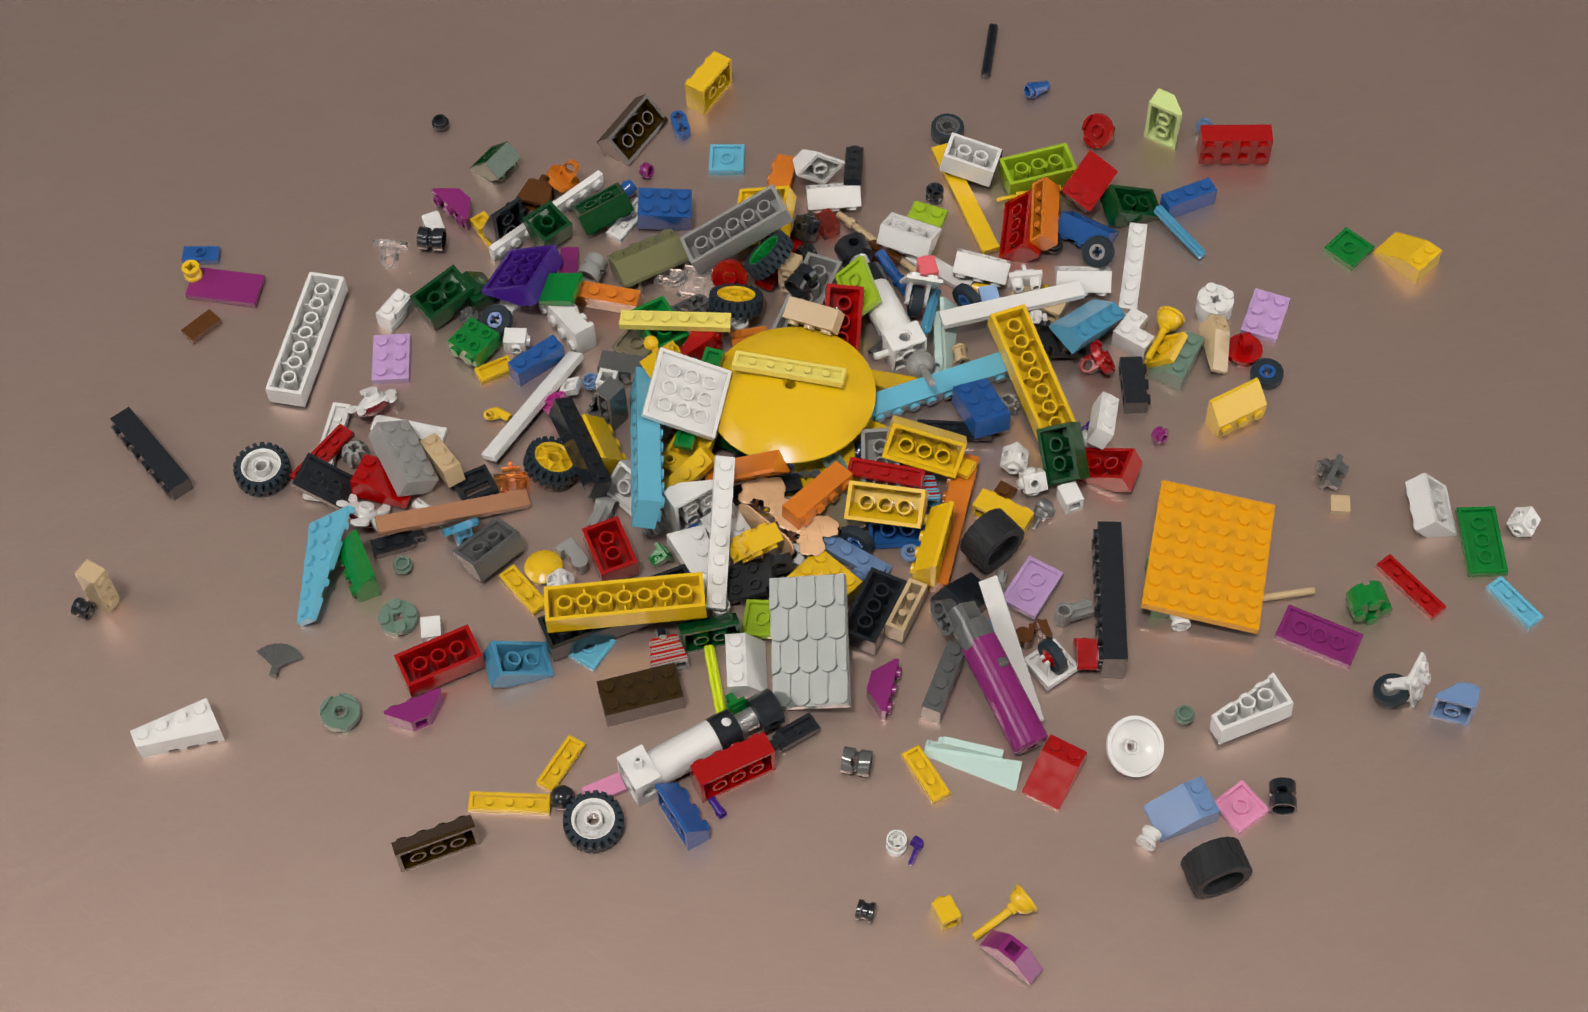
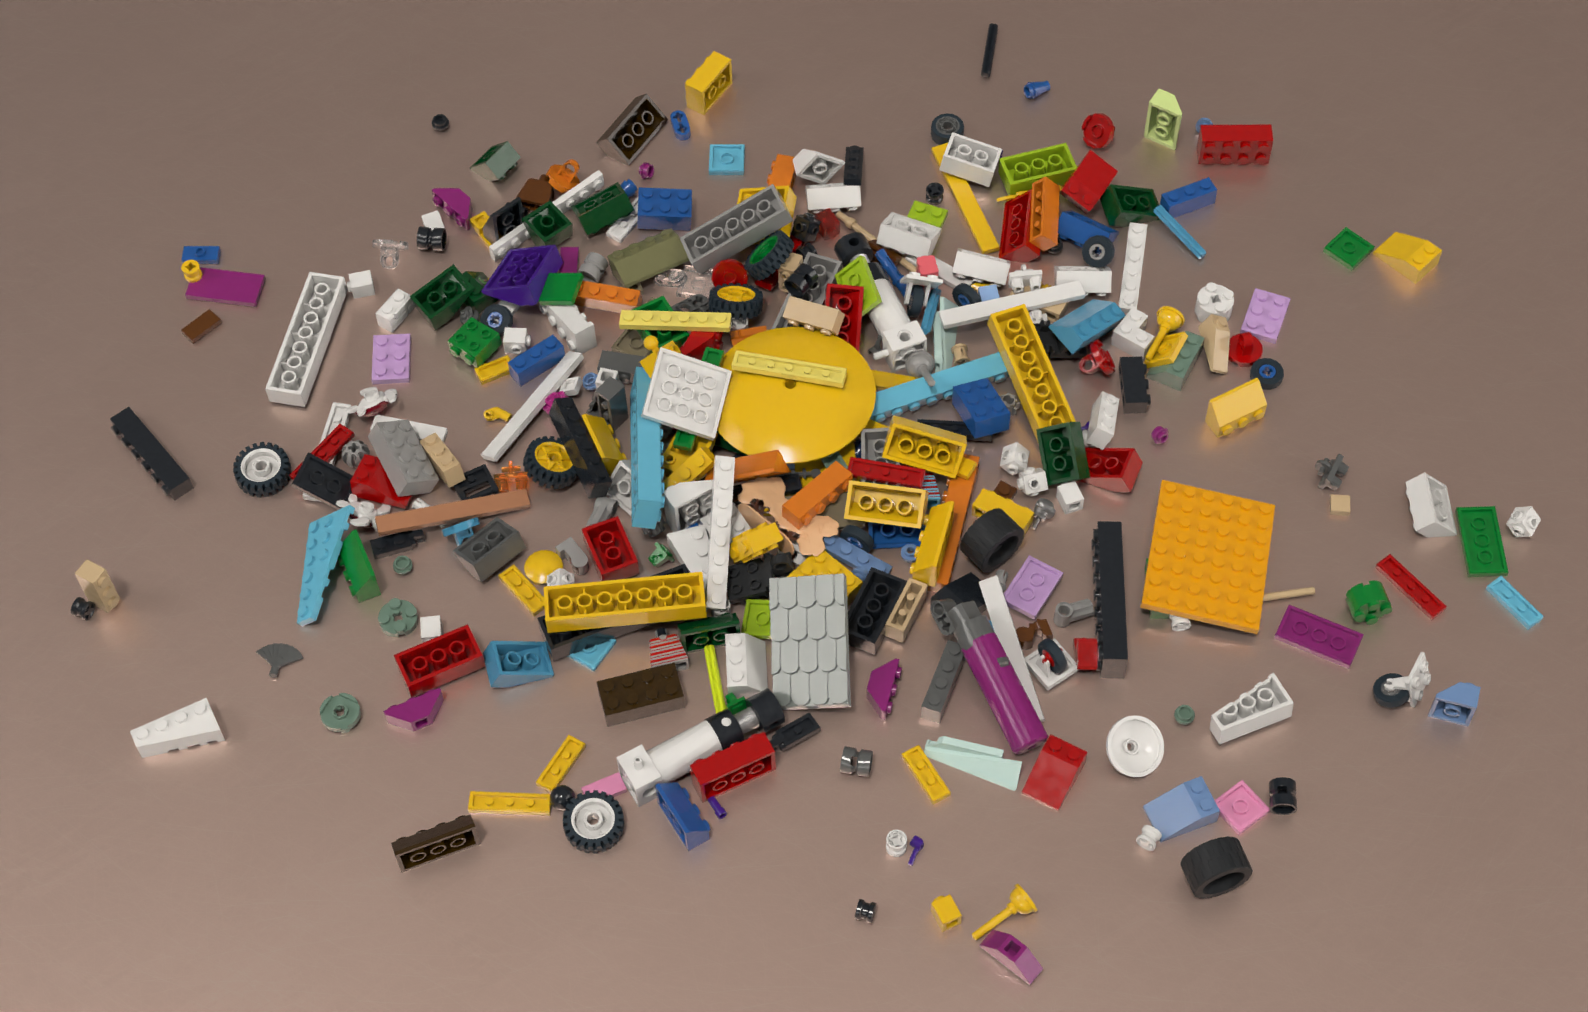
(361, 284): none -> white brick

